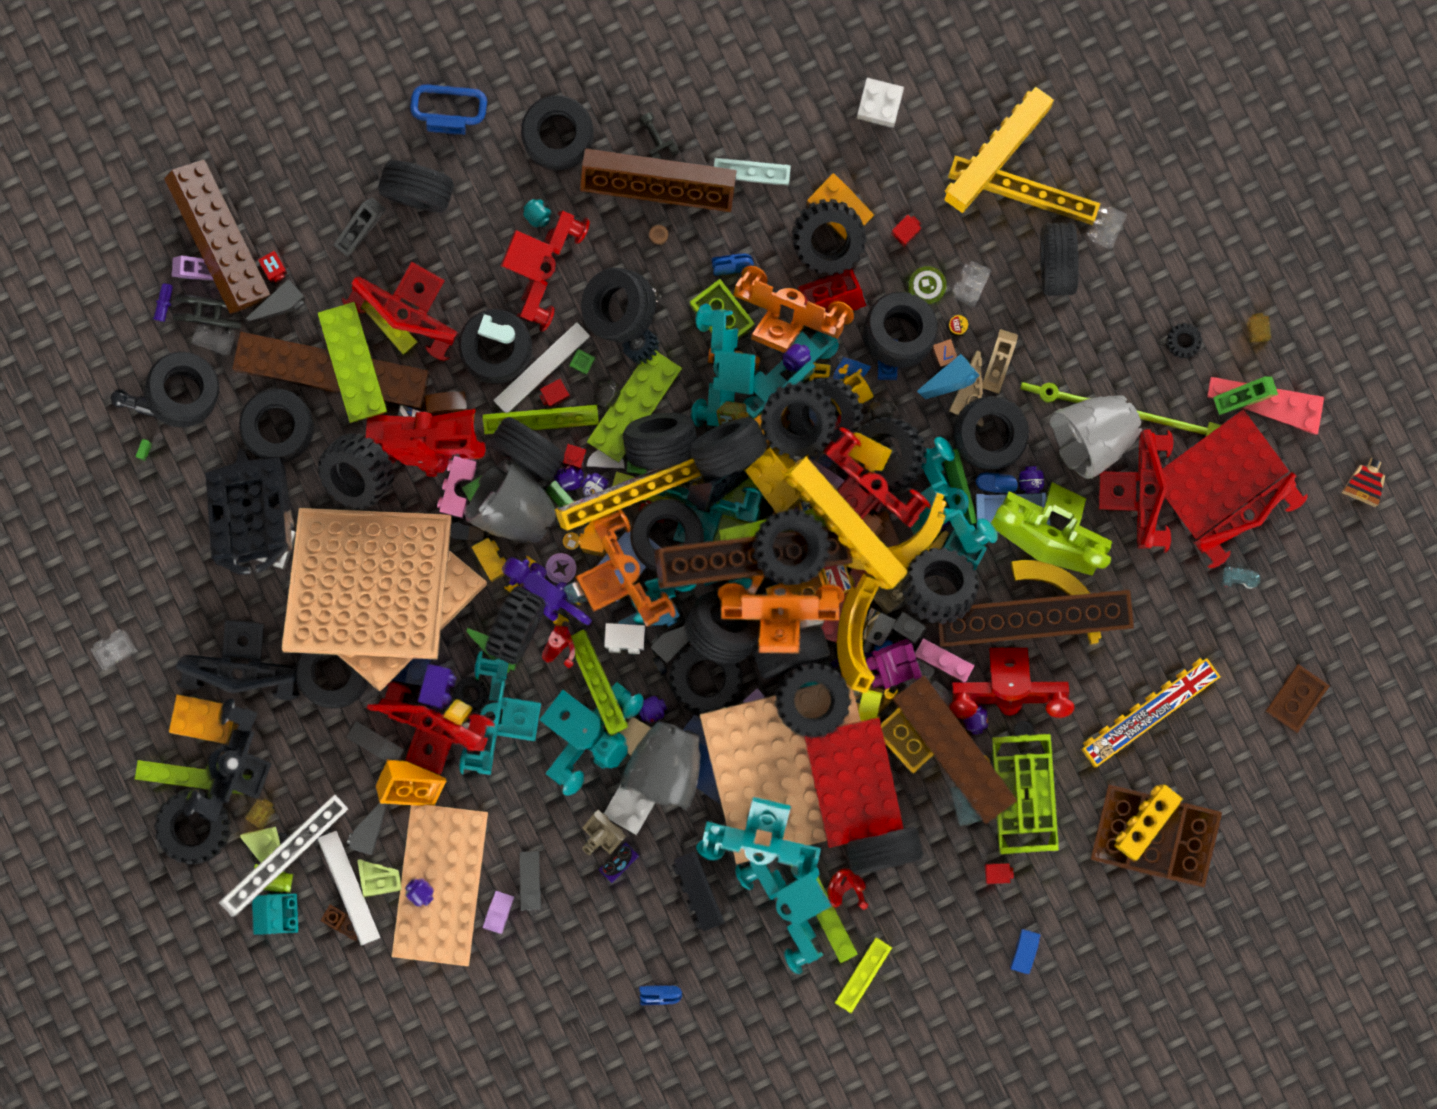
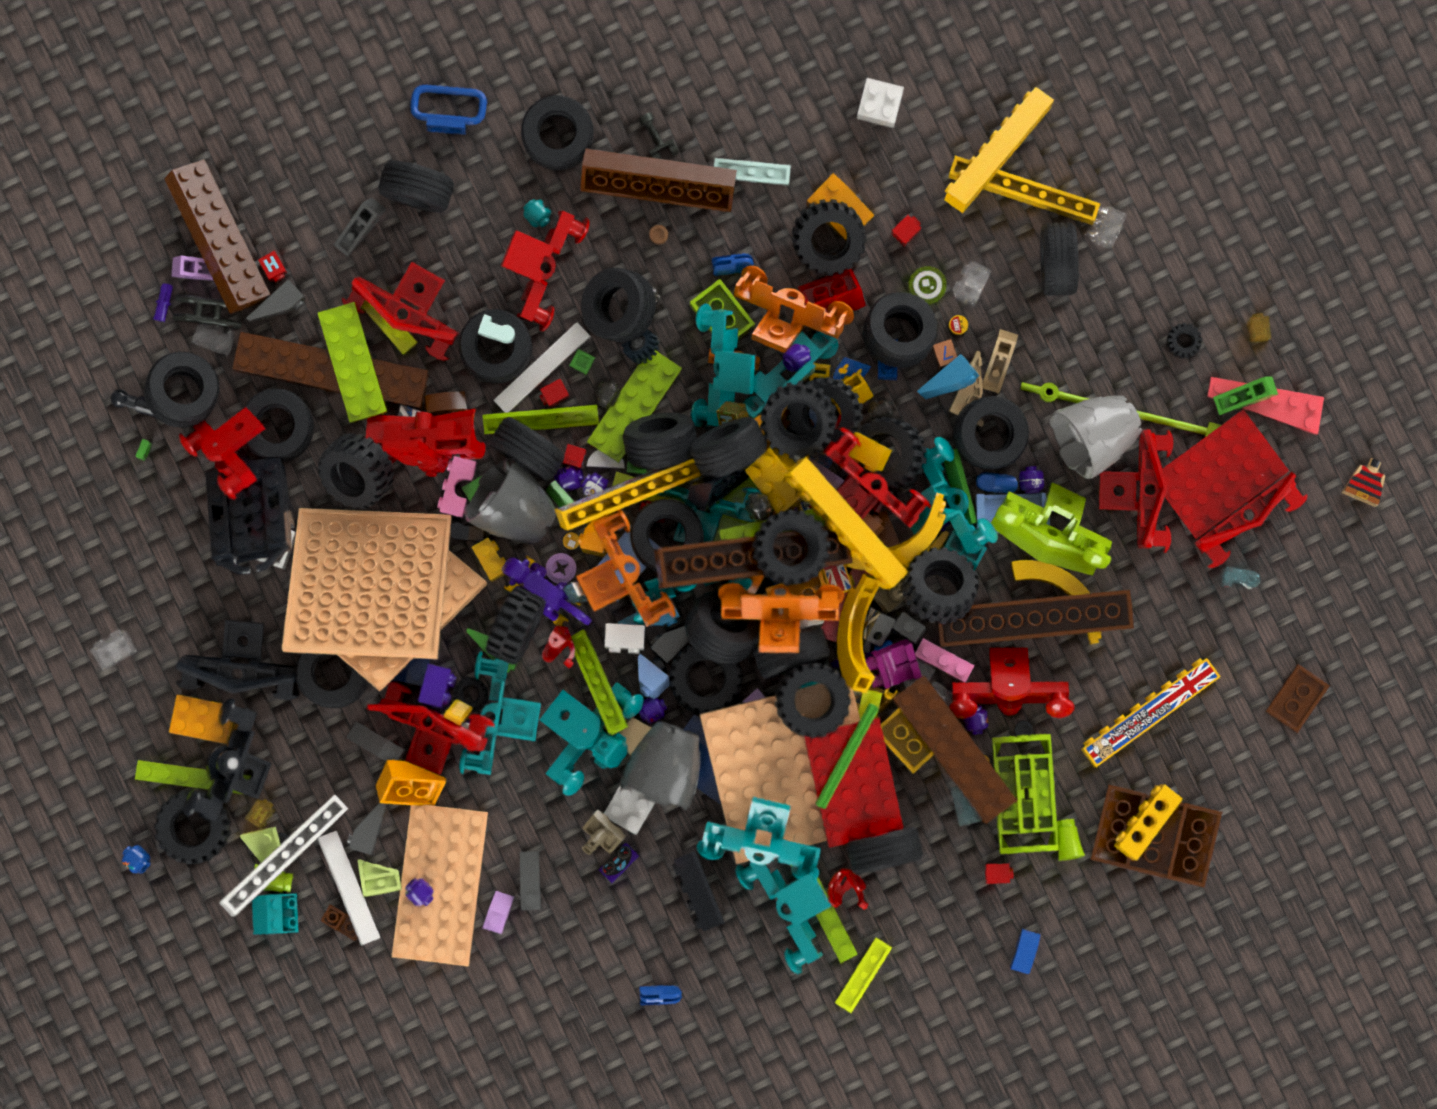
(136, 859): none -> blue head
(221, 448): none -> red piece
(651, 678): none -> light blue slope
(758, 507): none -> clear smoke head
(847, 756): none -> bright green axle
(1068, 840): none -> lime plant

